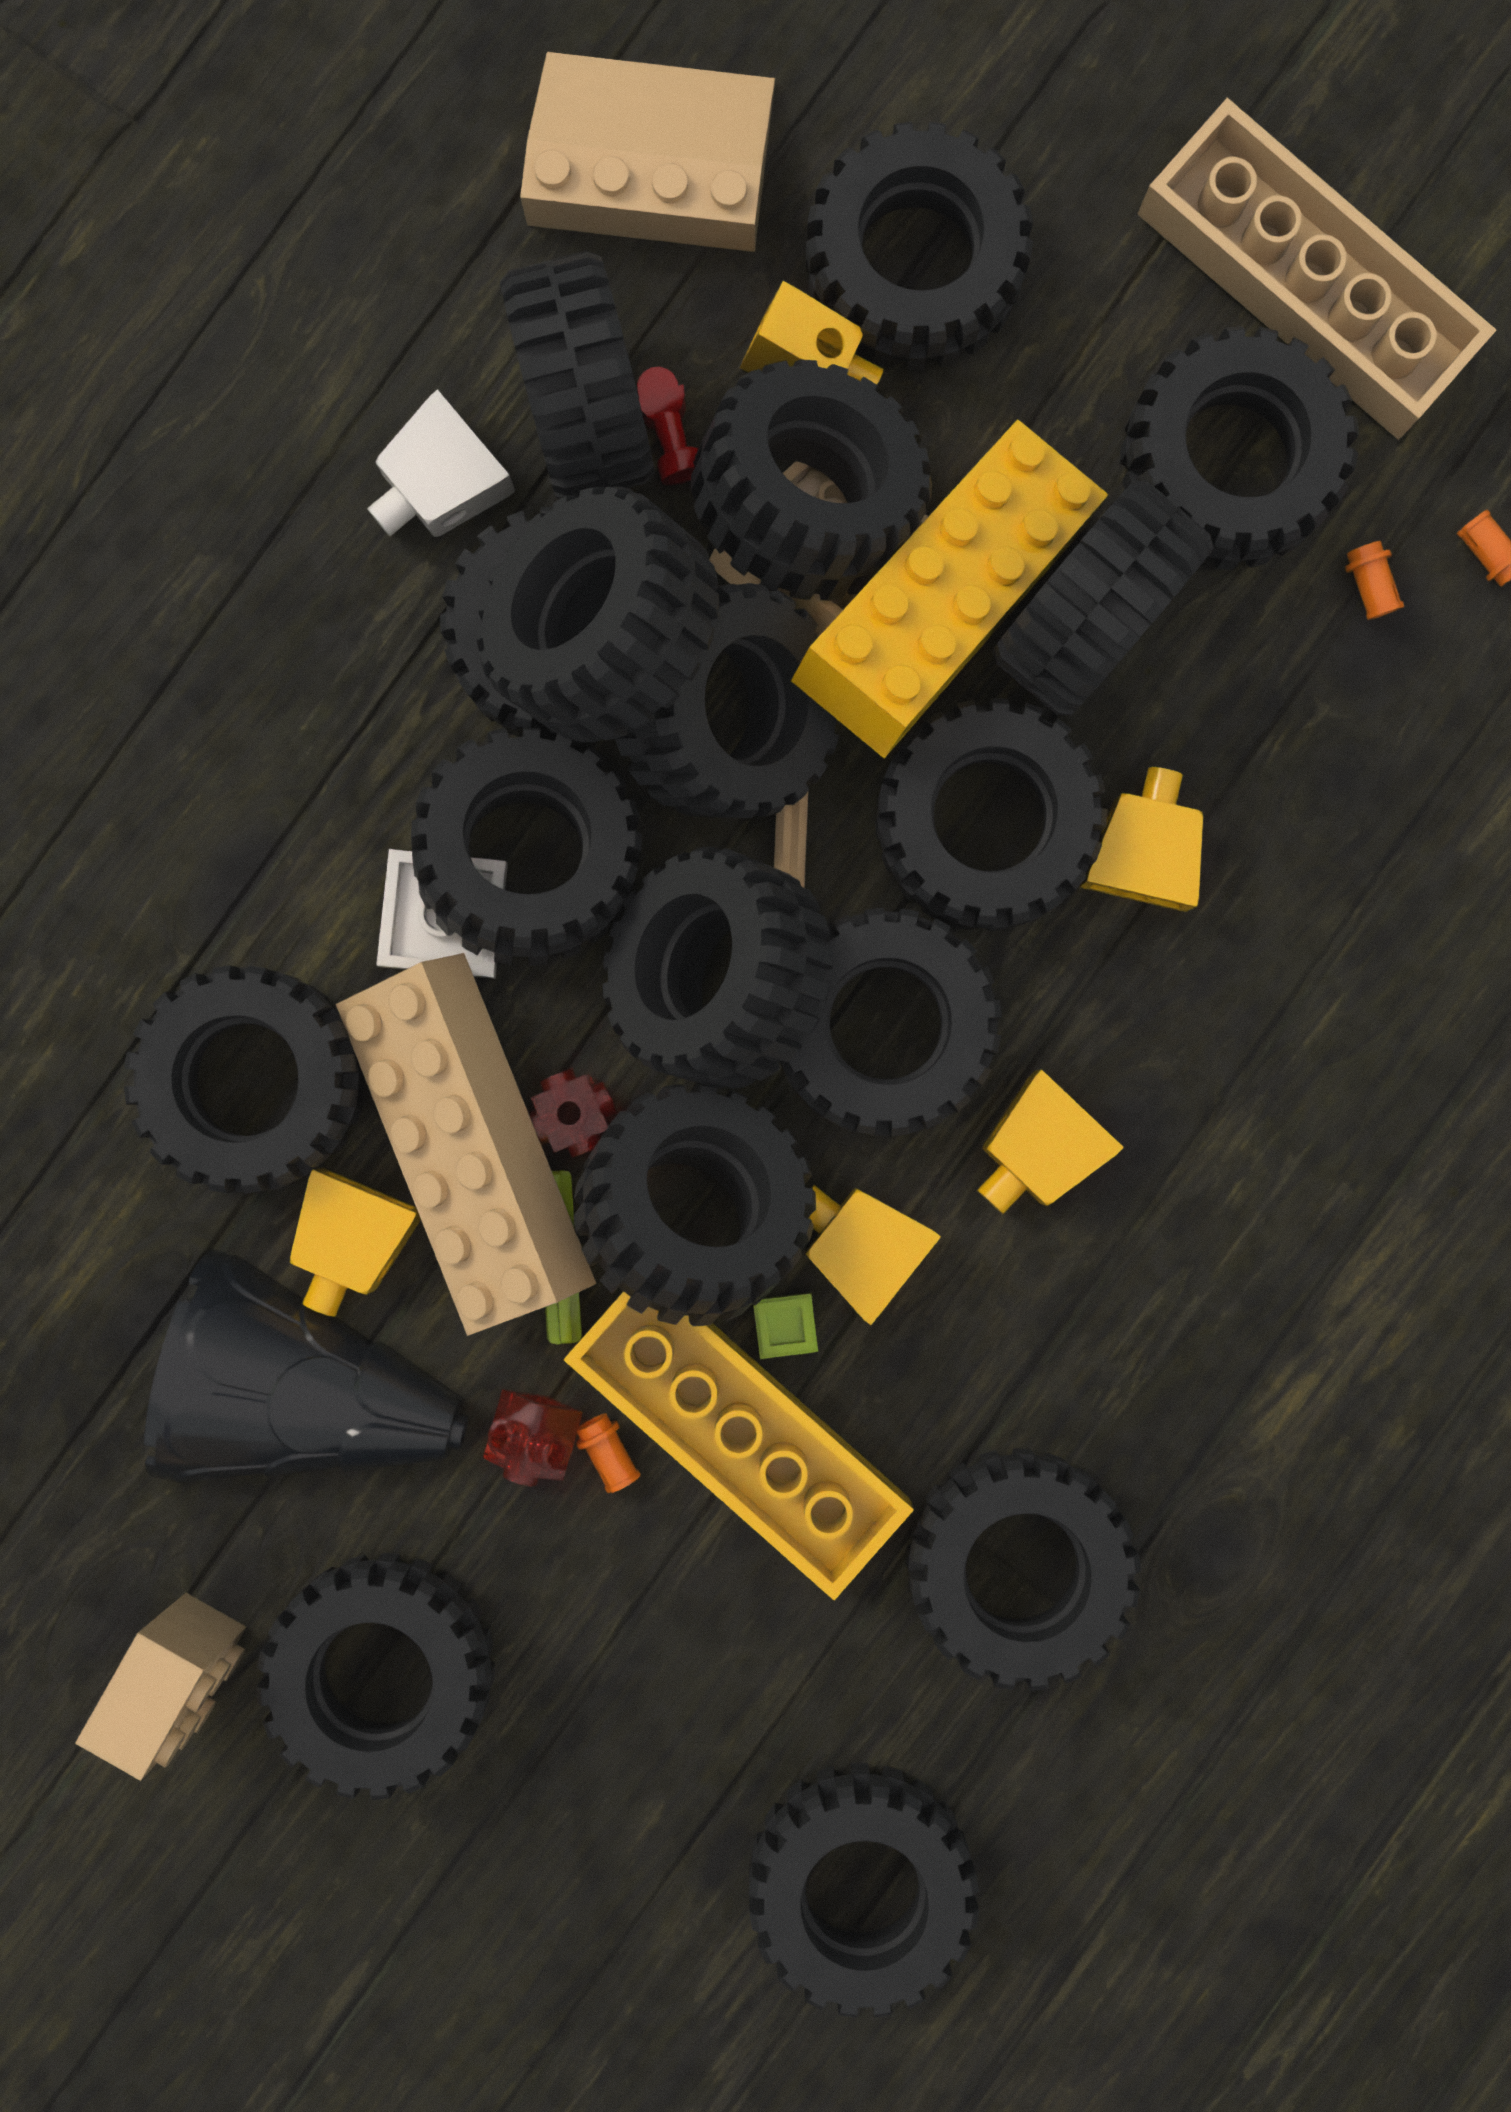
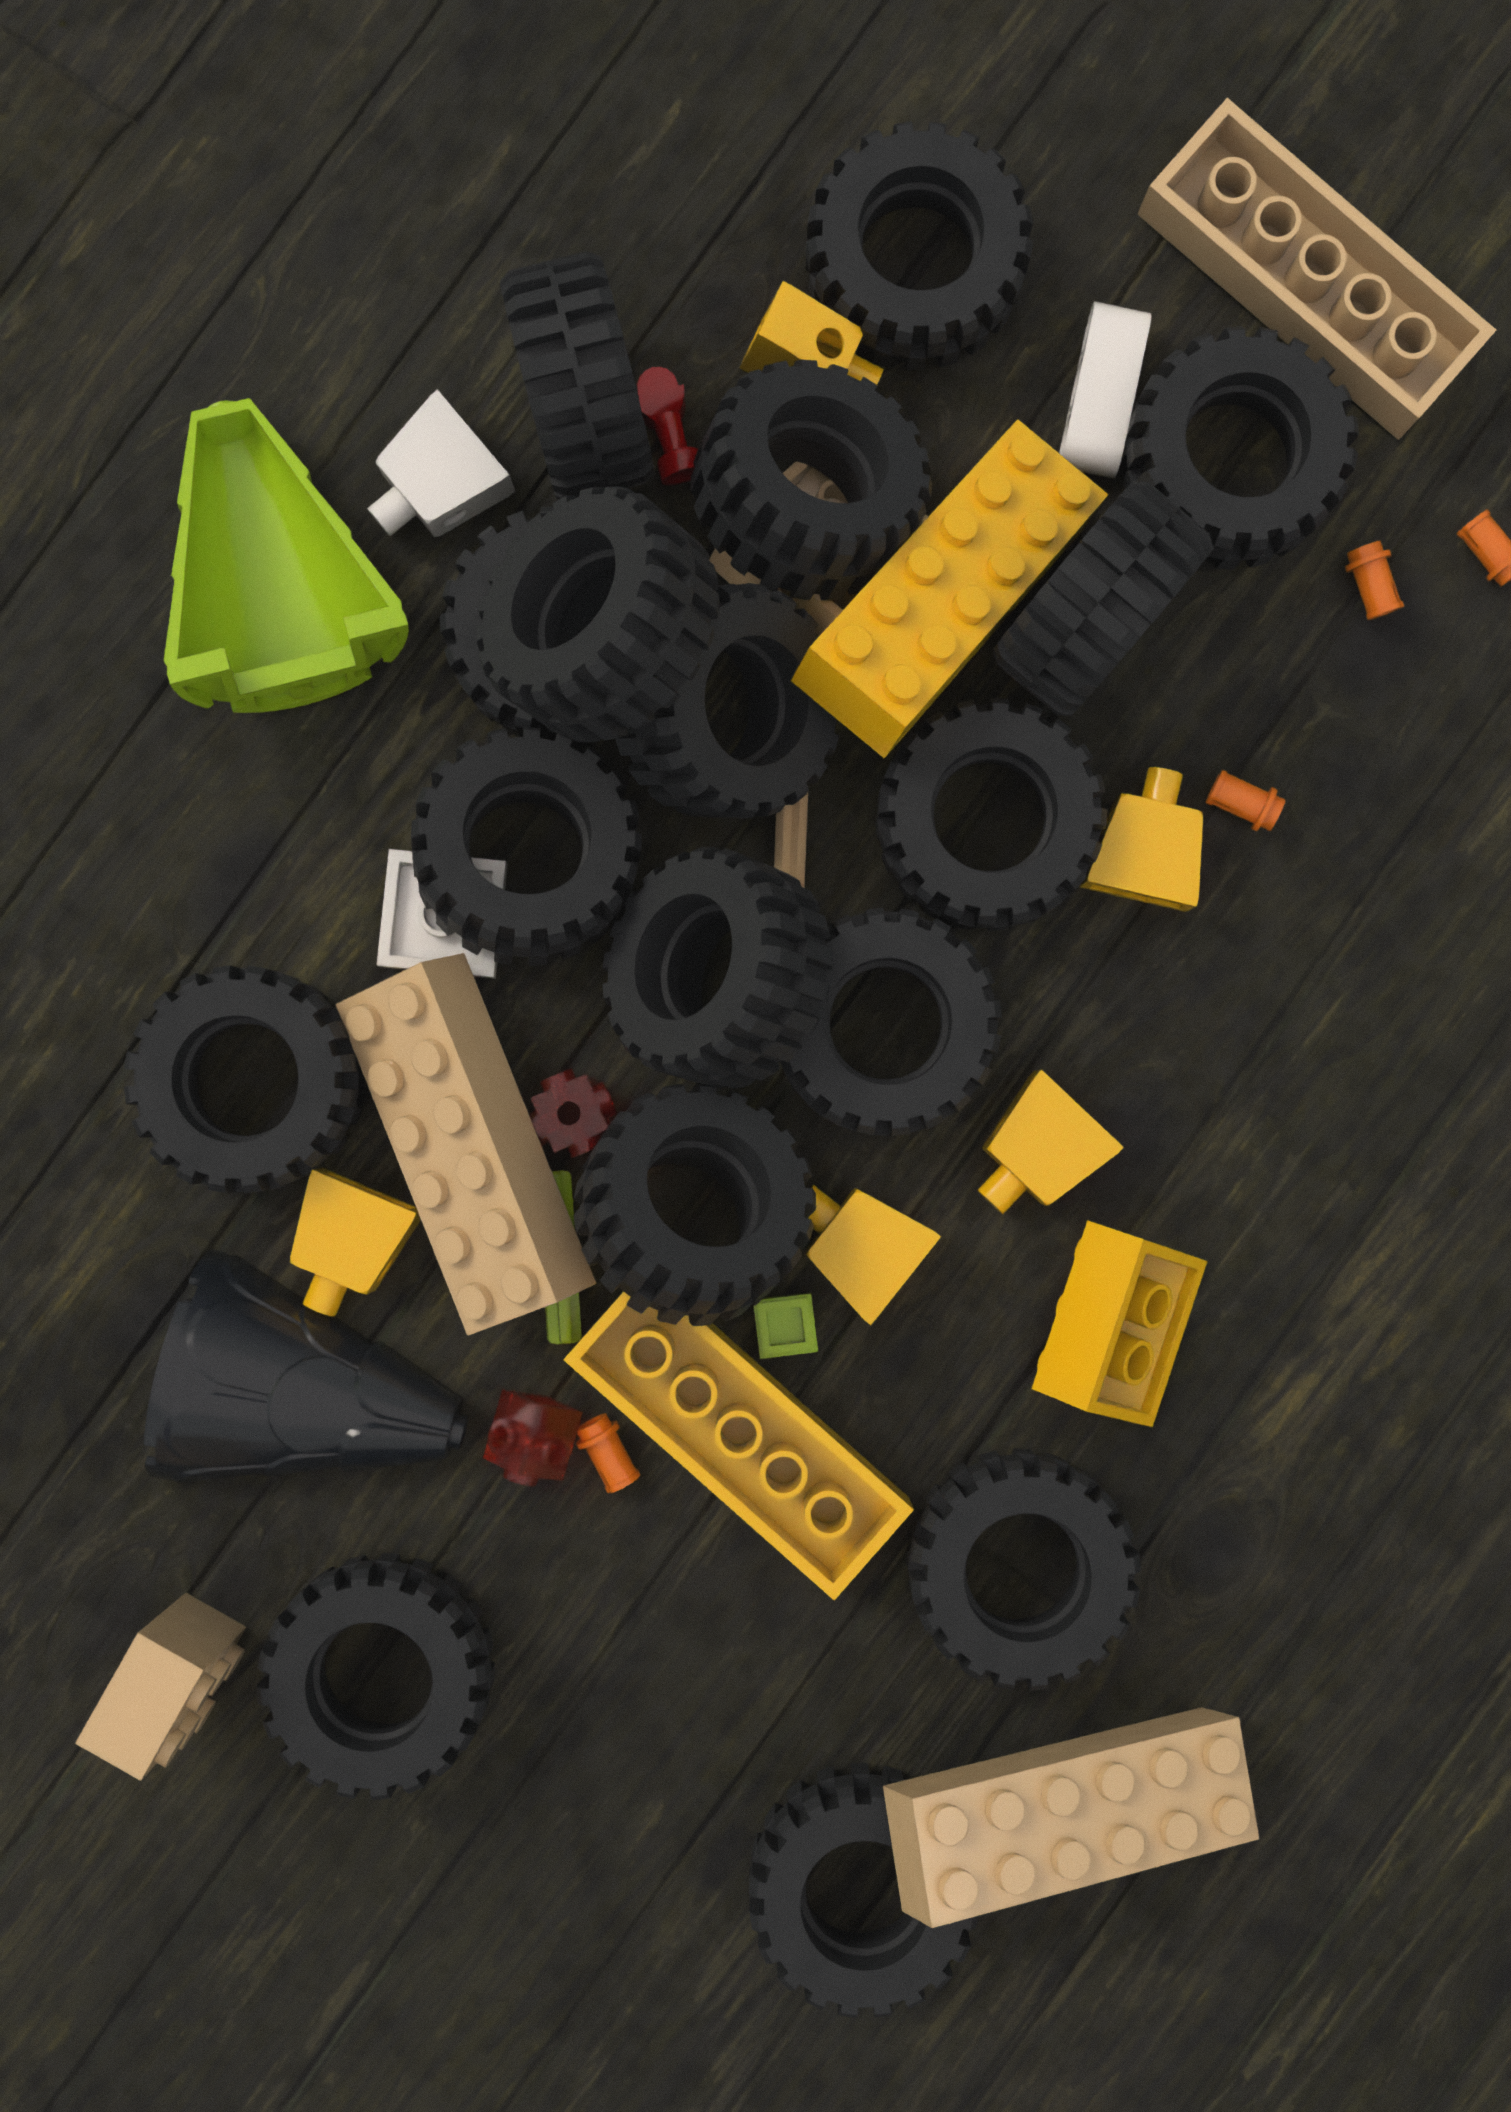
(266, 576): none -> lime cone
(647, 151): tan slope -> none
(1069, 1815): none -> tan brick
(1105, 388): none -> white beam
(1118, 1325): none -> yellow slope
(1246, 801): none -> orange pin

